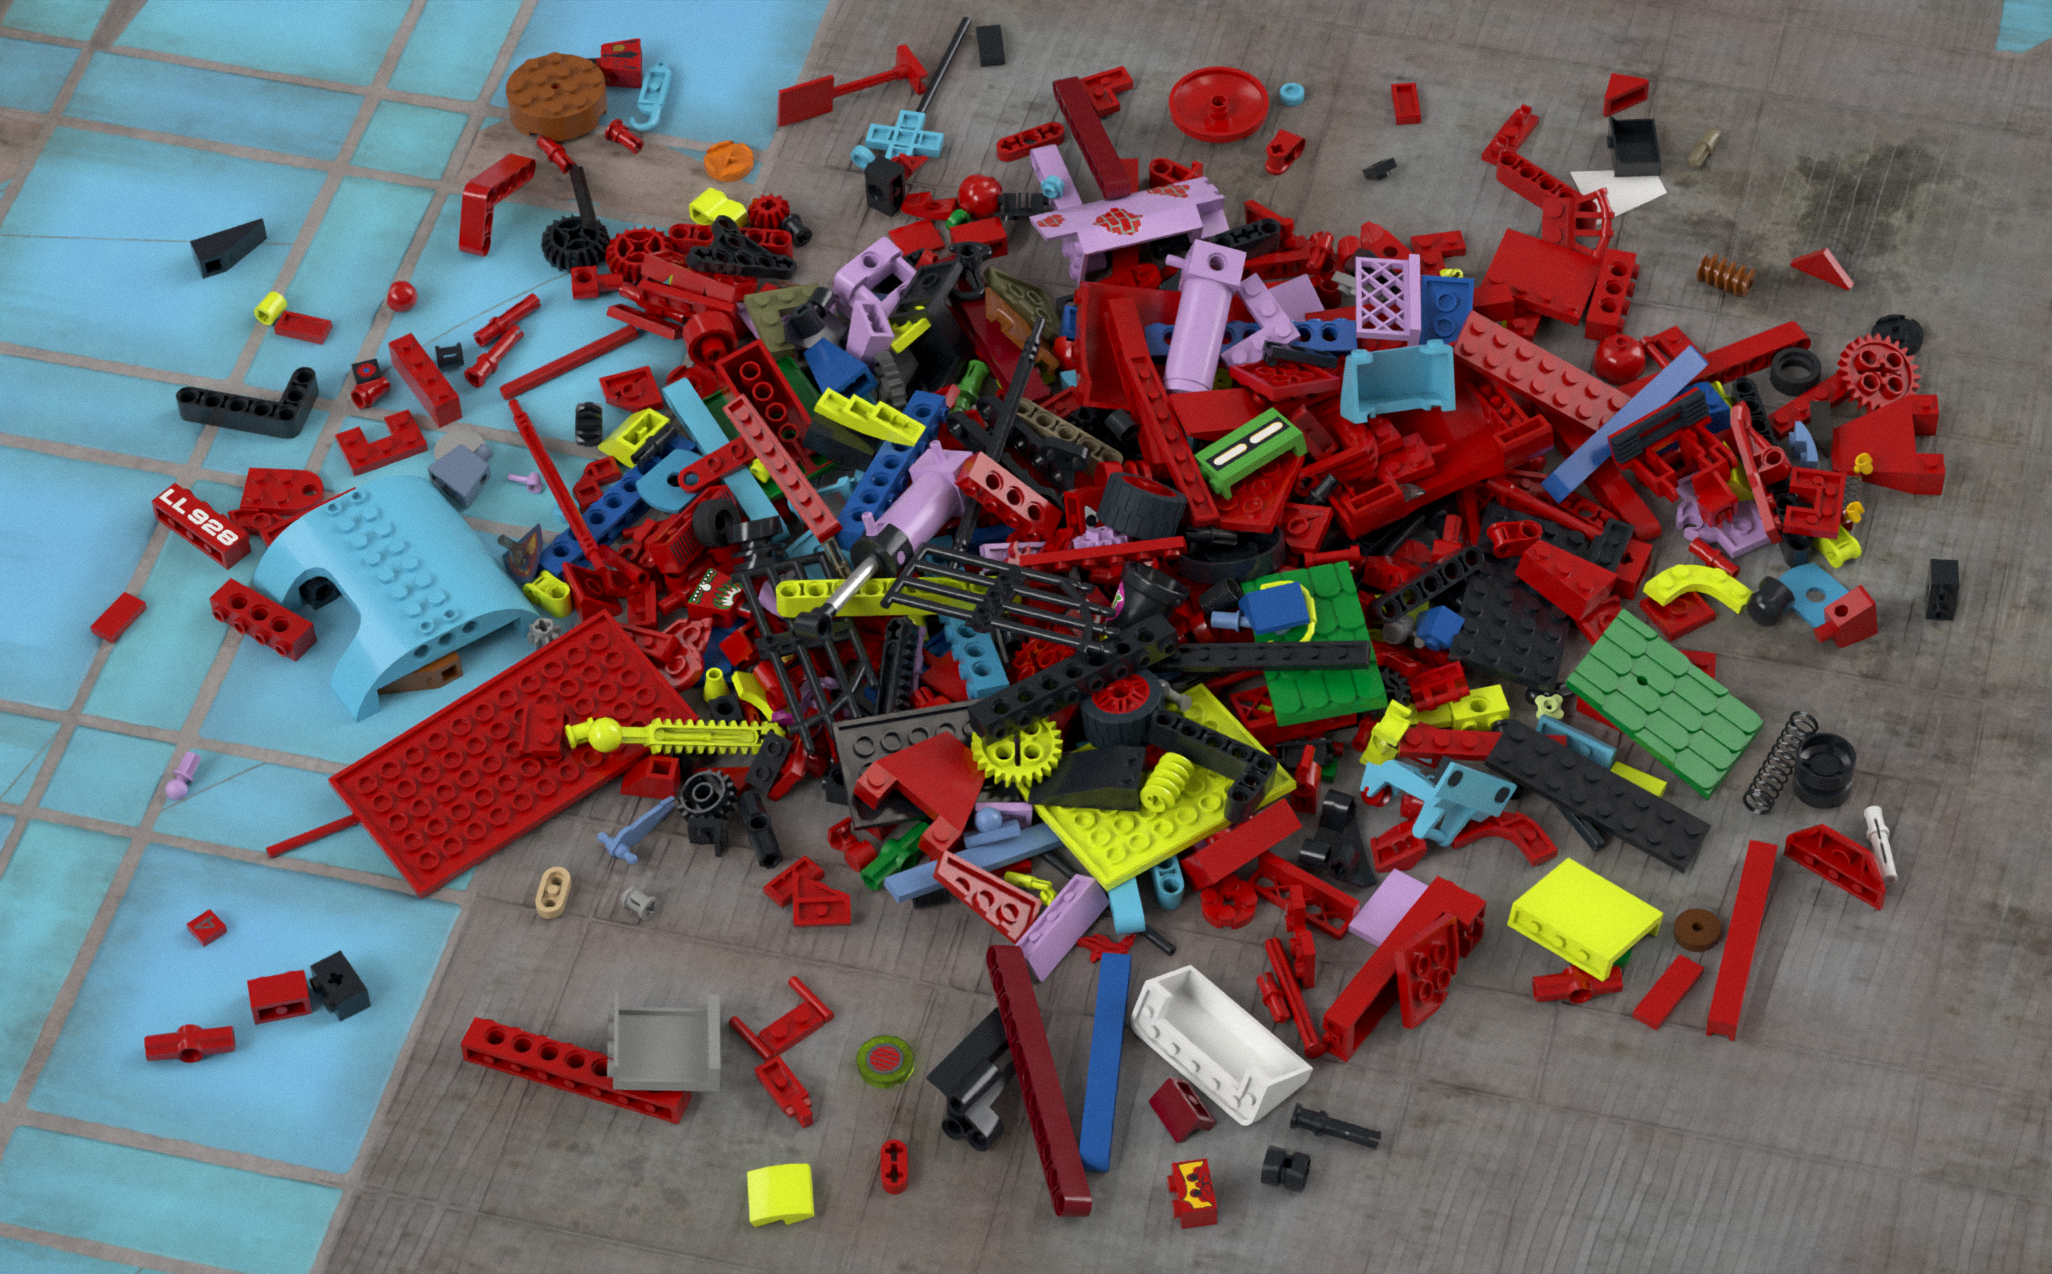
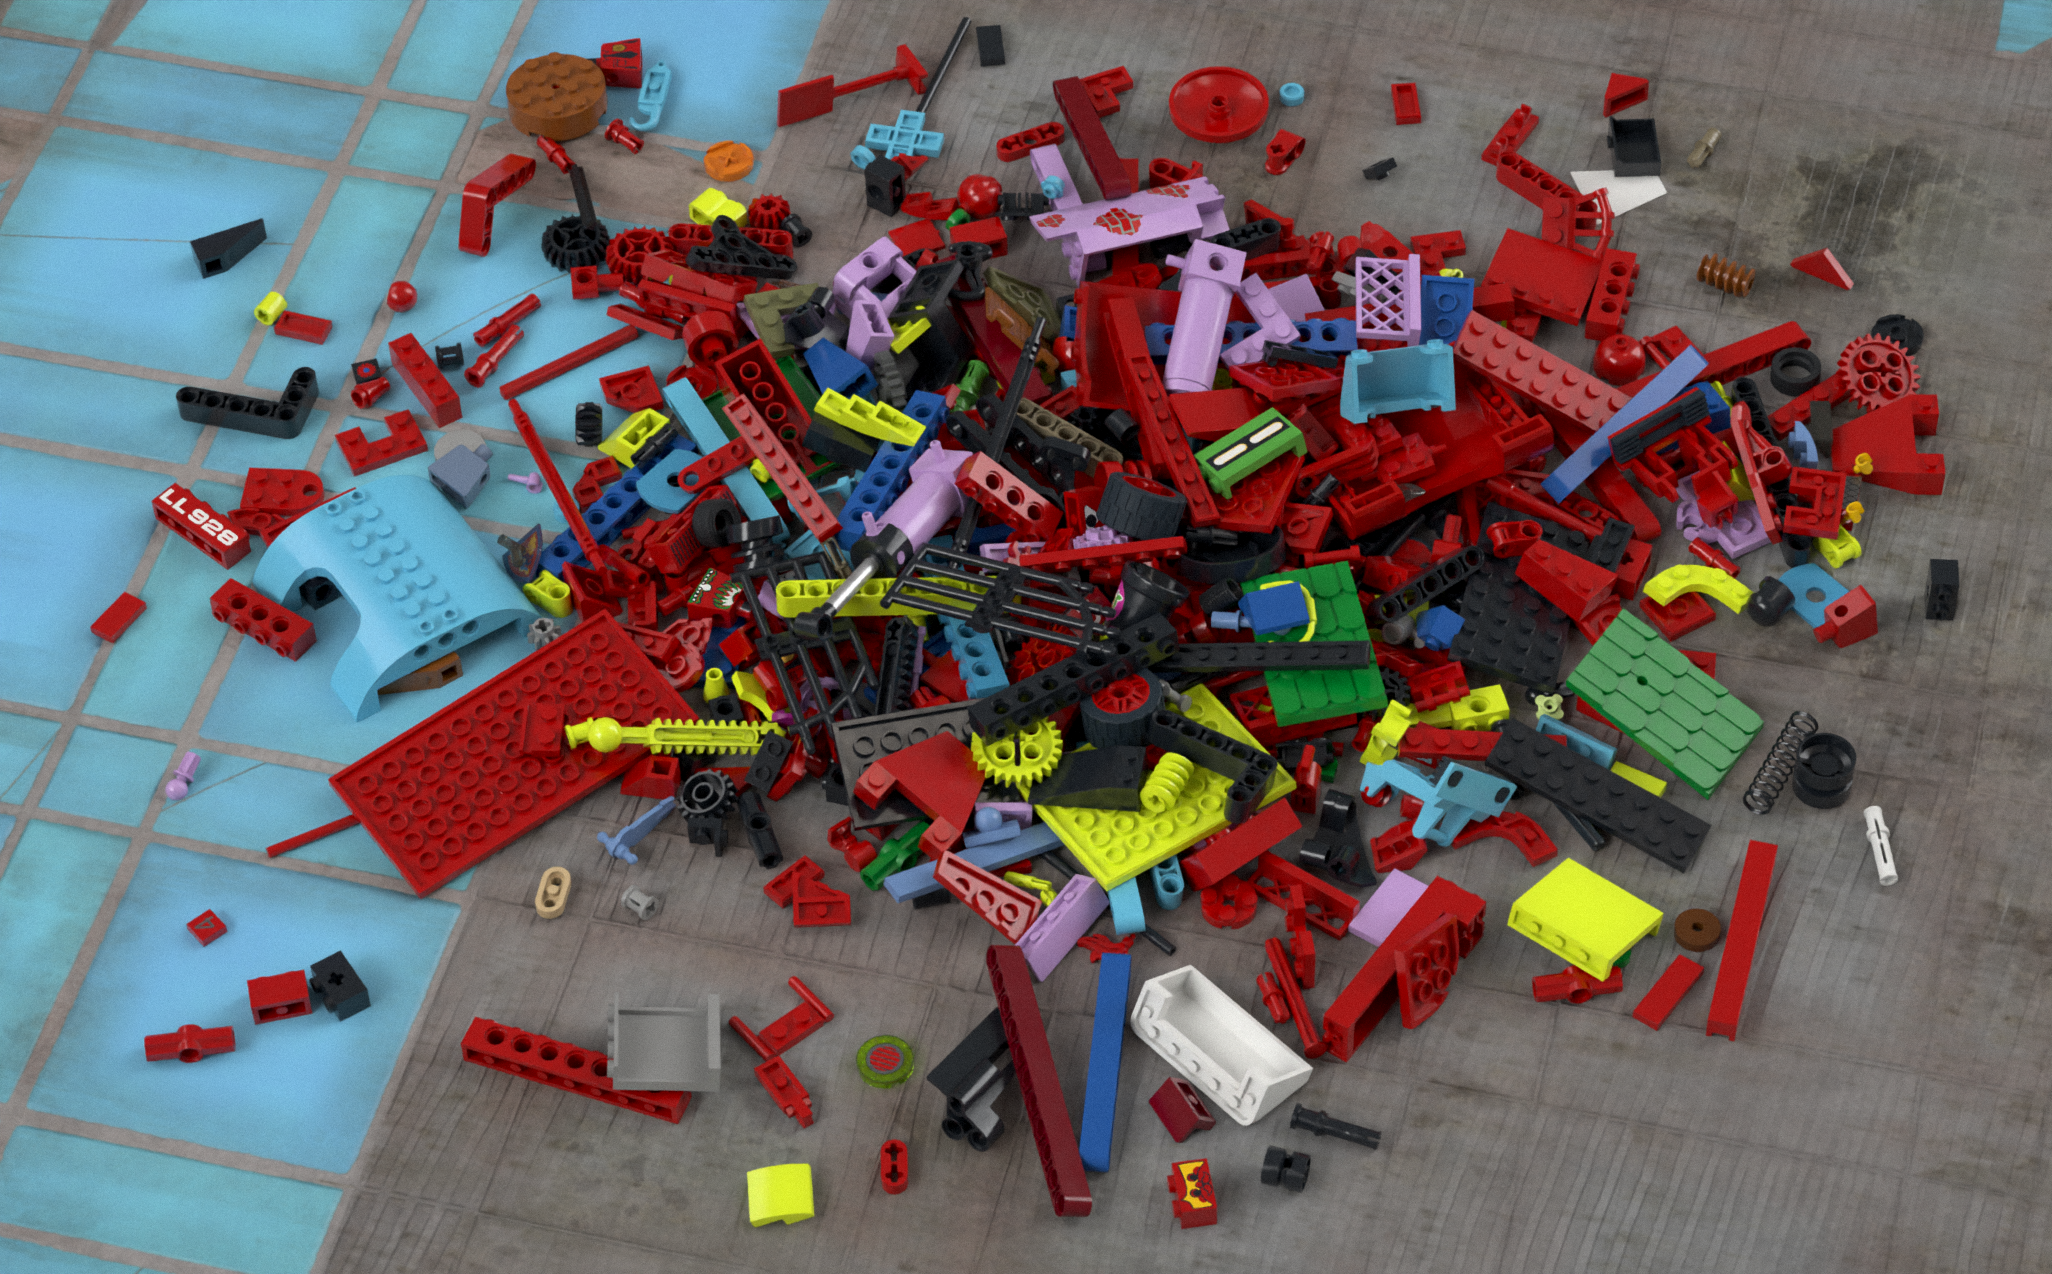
(1839, 862): red wedge -> none

